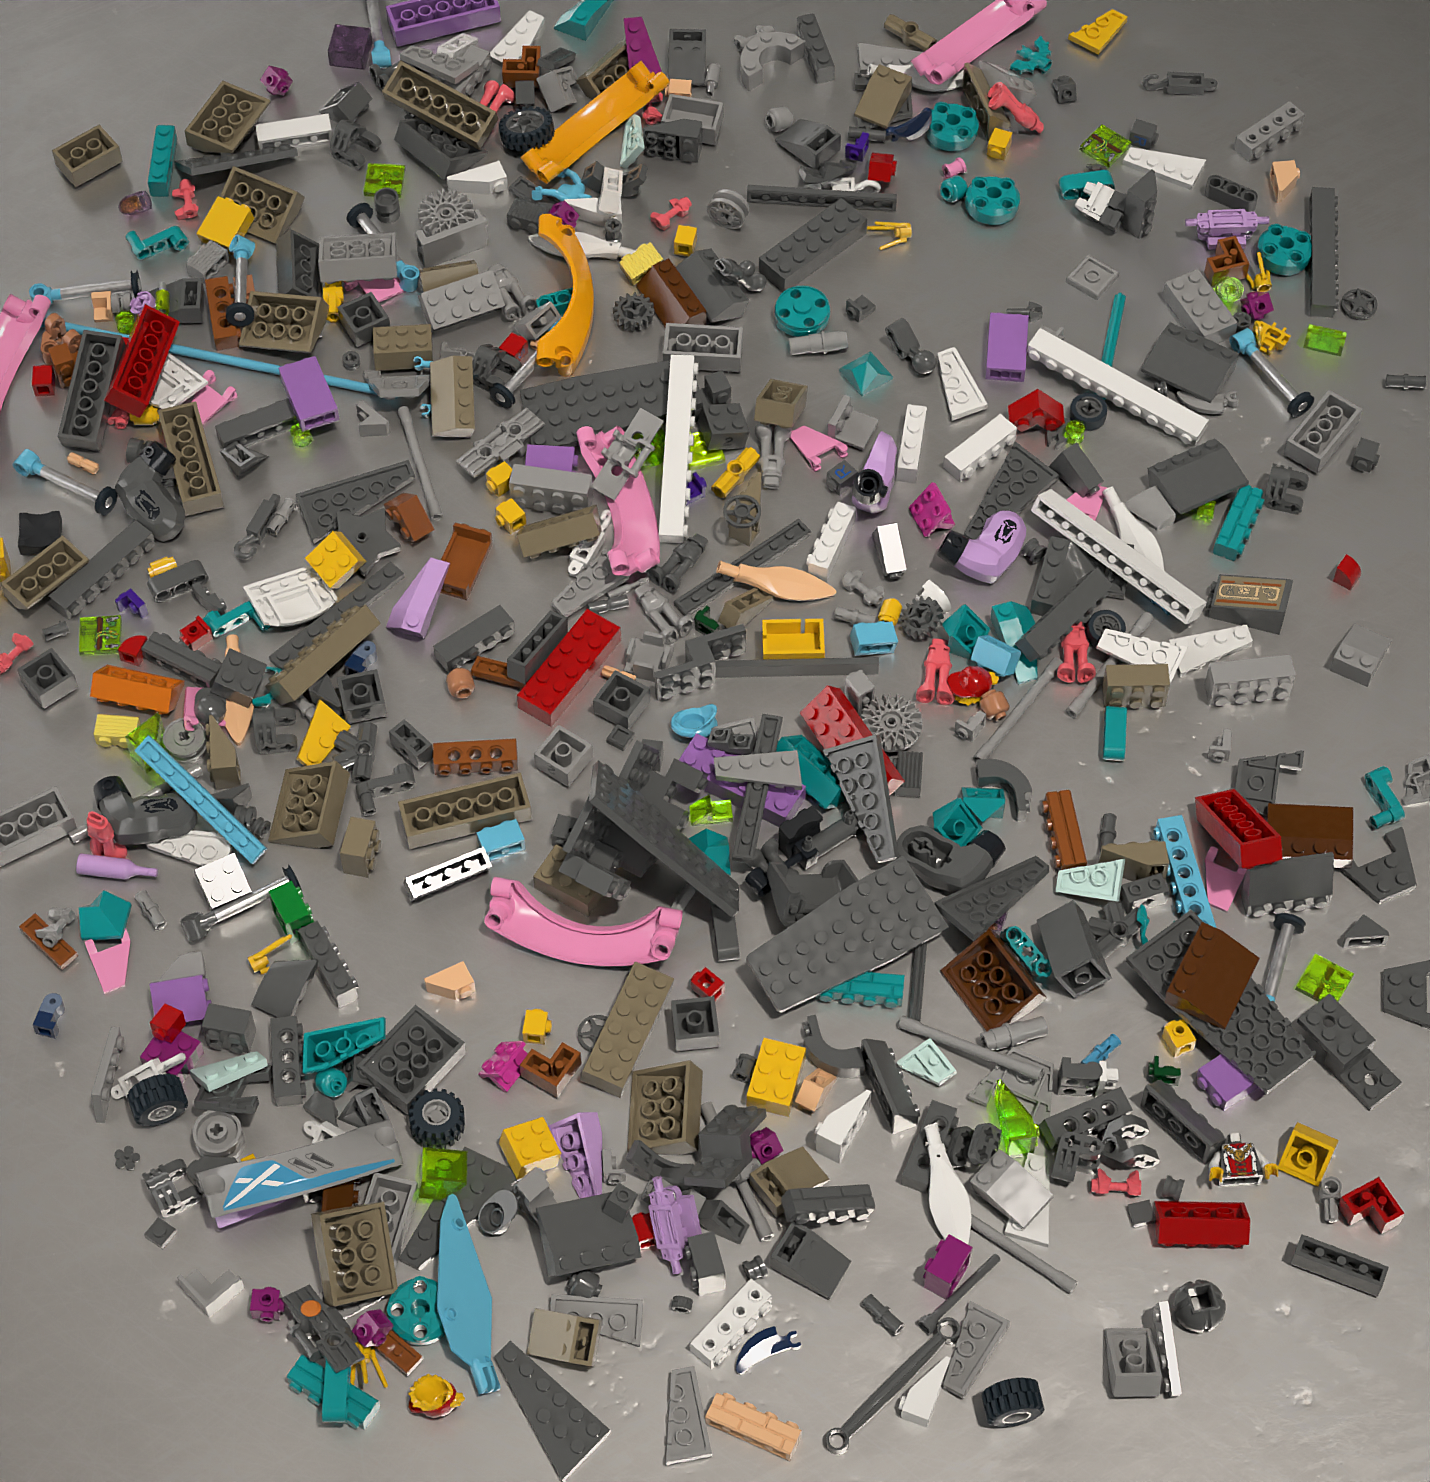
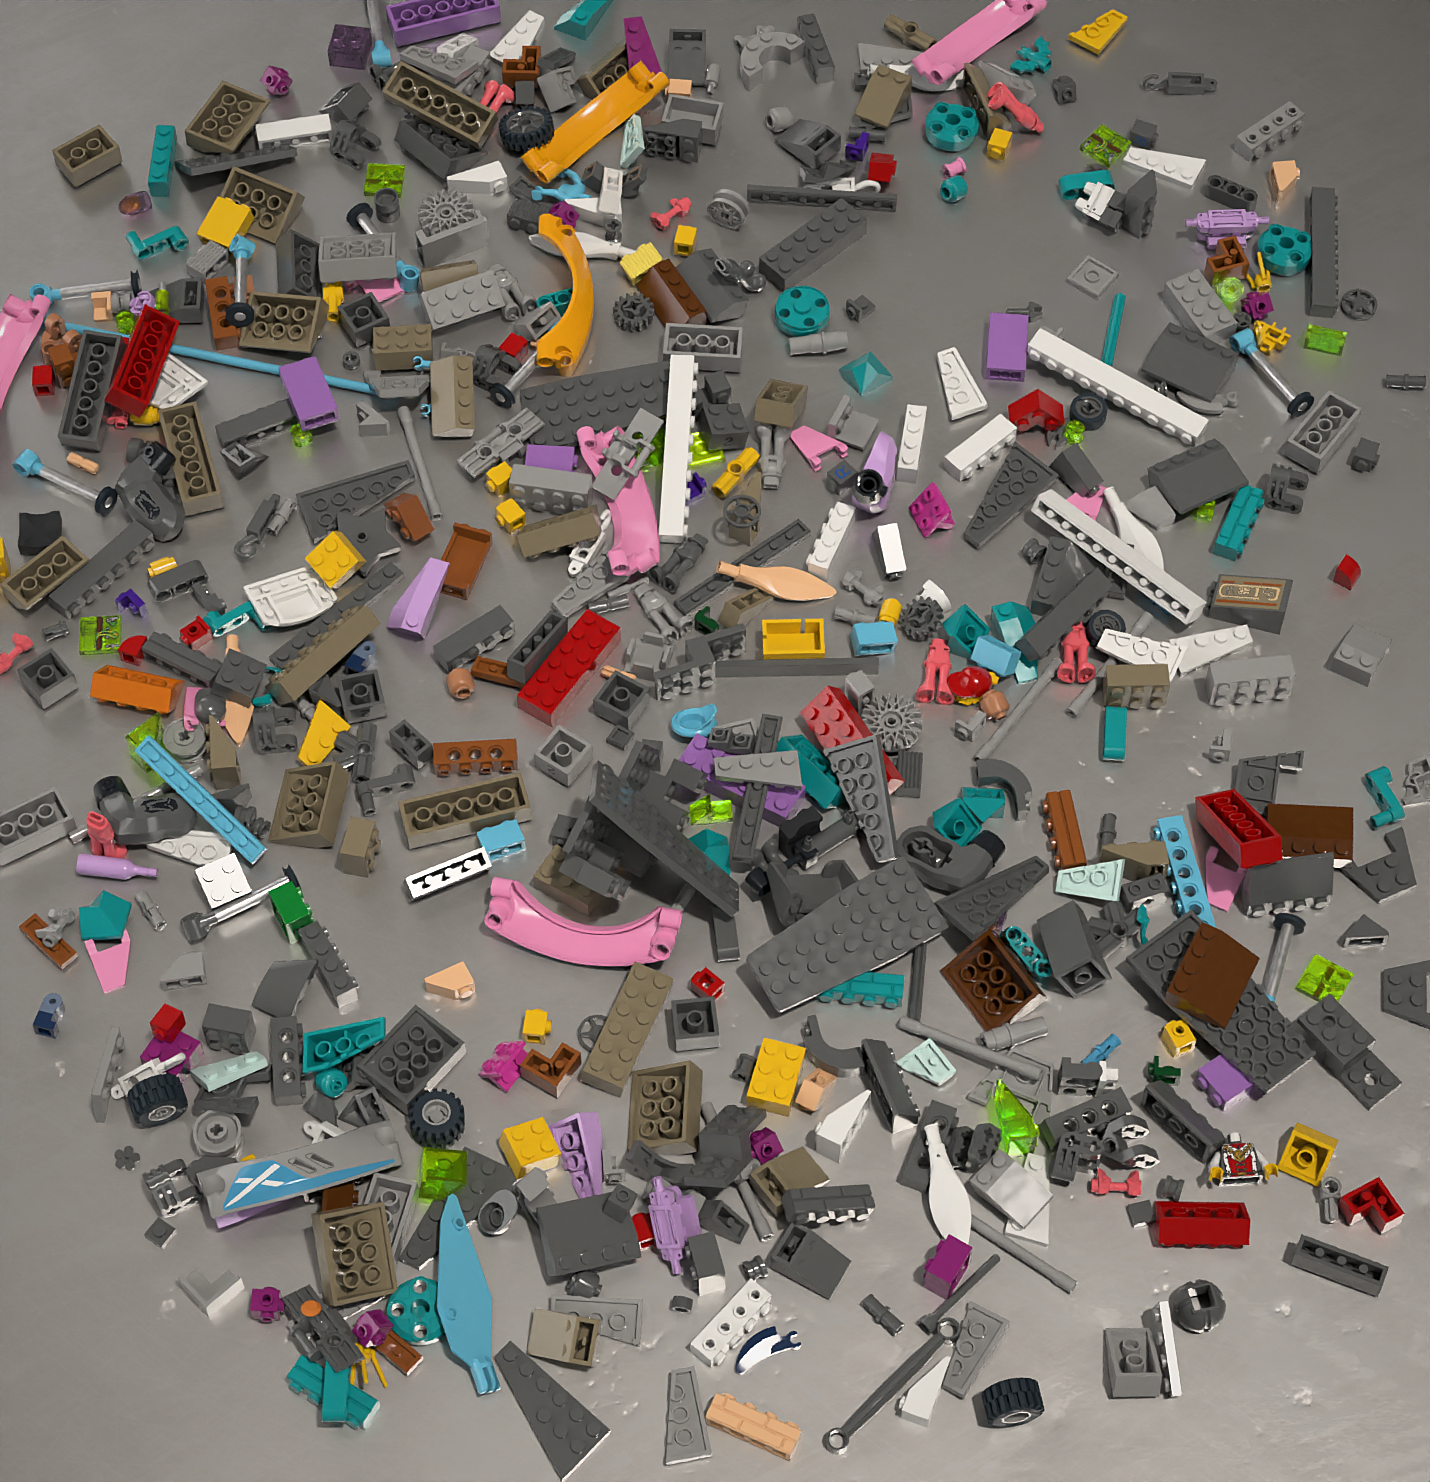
(113, 729): light yellow brick -> none
(183, 994): medium lavender brick -> none
(186, 191): coral piece -> none
(210, 401): bright pink flag -> none
(259, 960): yellow plant -> none
(434, 1396): yellow hair -> none
(651, 114): coral piece -> none
(901, 230): yellow plant -> none
(907, 345): dark grey beam -> none
(913, 128): dark blue piece -> none
(991, 552): lavender piece -> none
(992, 200): teal piece -> none

